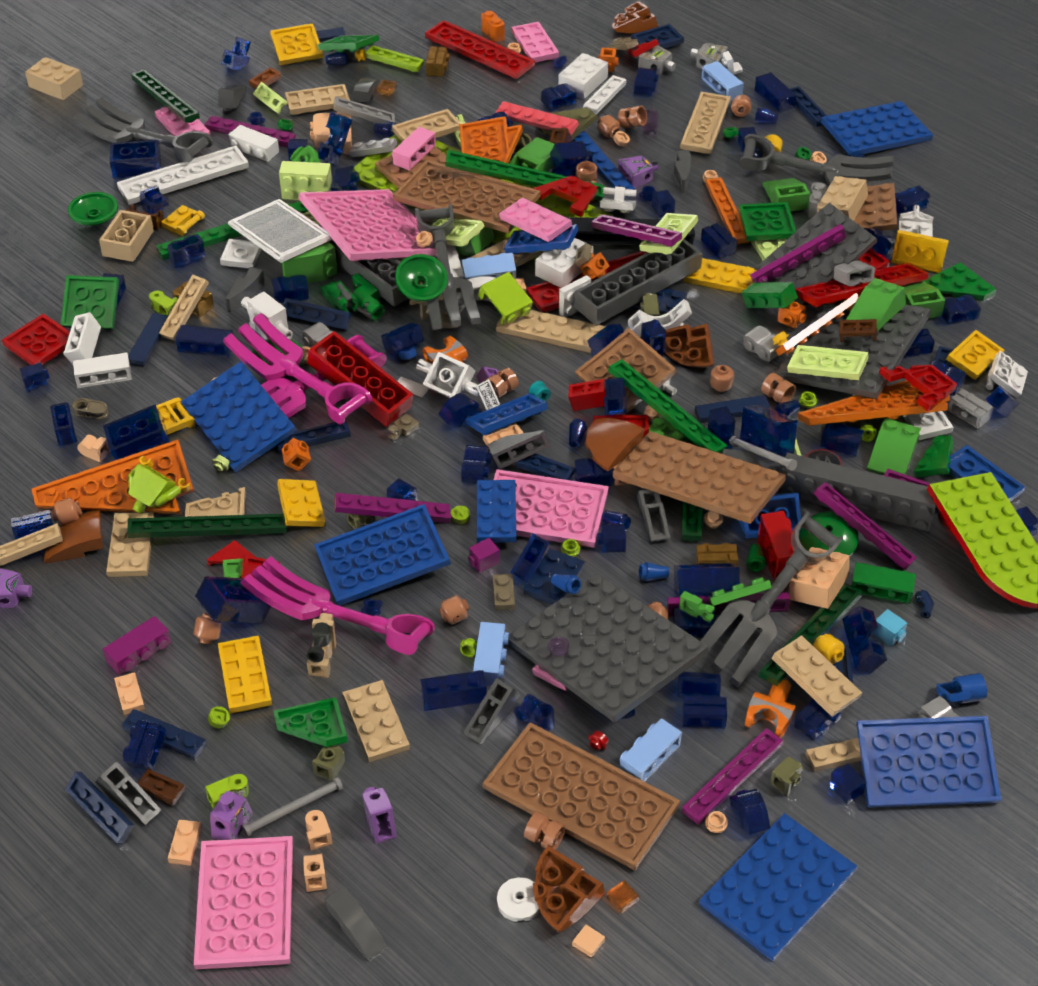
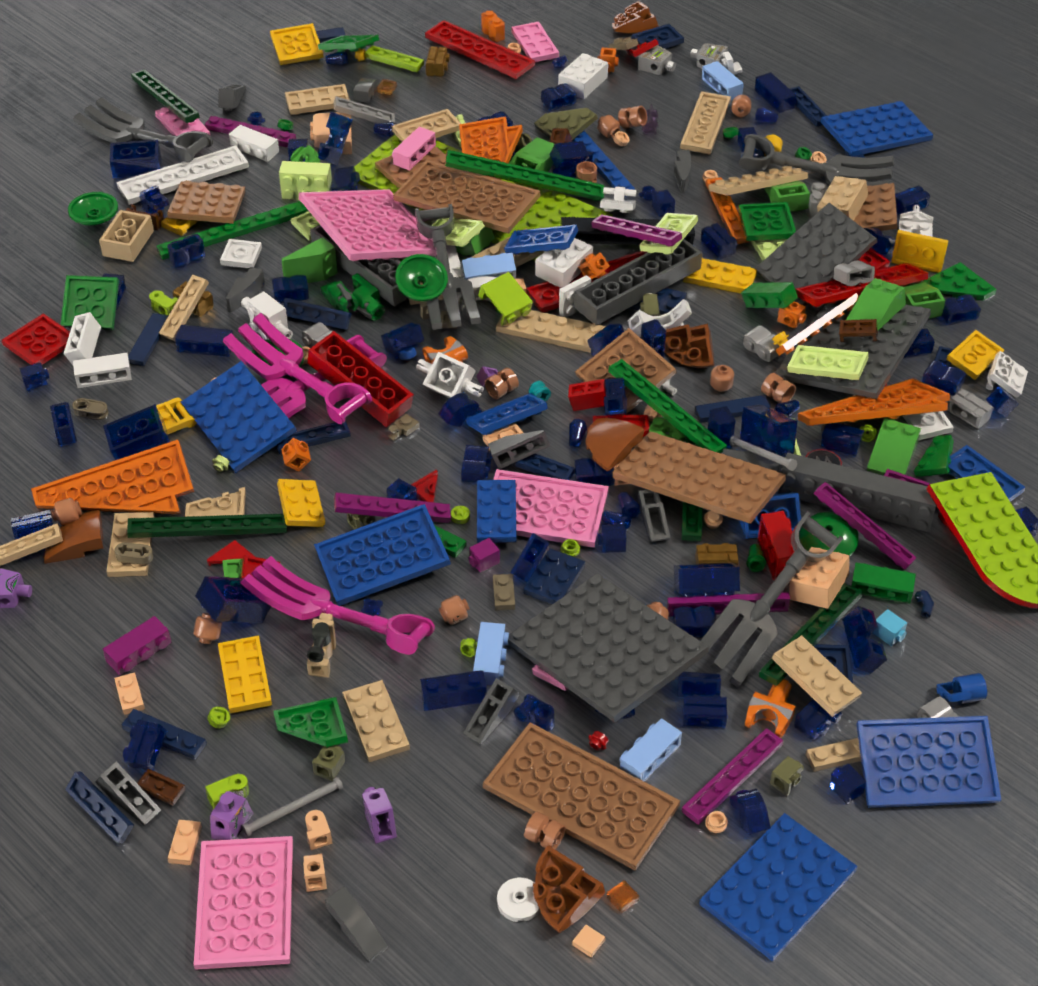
(54, 78): tan brick -> none
(91, 448): light nougat leg -> none
(134, 553): none -> dark tan beam
(152, 487): lime torso -> none
(206, 202): none -> medium nougat plate
(238, 56): clear blue brick -> none
(267, 77): dark orange plate -> none
(270, 97): yellowish green plate -> none
(280, 230): door -> none
(373, 147): light grey plate -> none
(414, 387): white sticker -> none
(424, 238): light nougat plate -> none
(427, 487): none -> red tile
(451, 542): none -> green plate
(487, 394): white sticker -> none
(535, 219): bright pink plate -> none
(537, 118): coral plate -> none
(558, 646): clear purple plate -> none
(568, 583): blue cone -> none
(570, 189): red wing -> none
(583, 254): dark tan plate -> none
(605, 94): white plate -> none
(628, 505): none -> clear blue cone
(637, 170): medium lavender torso -> none
(646, 81): clear blue brick -> none
(651, 571): blue cone -> none
(693, 605): bright green plate -> none
(739, 591): bright green plate -> none
(760, 180): none -> tan plate
(799, 255): magenta plate -> none
(808, 399): lime plate -> none
(830, 647): yellow head -> none
(927, 379): red wing -> none

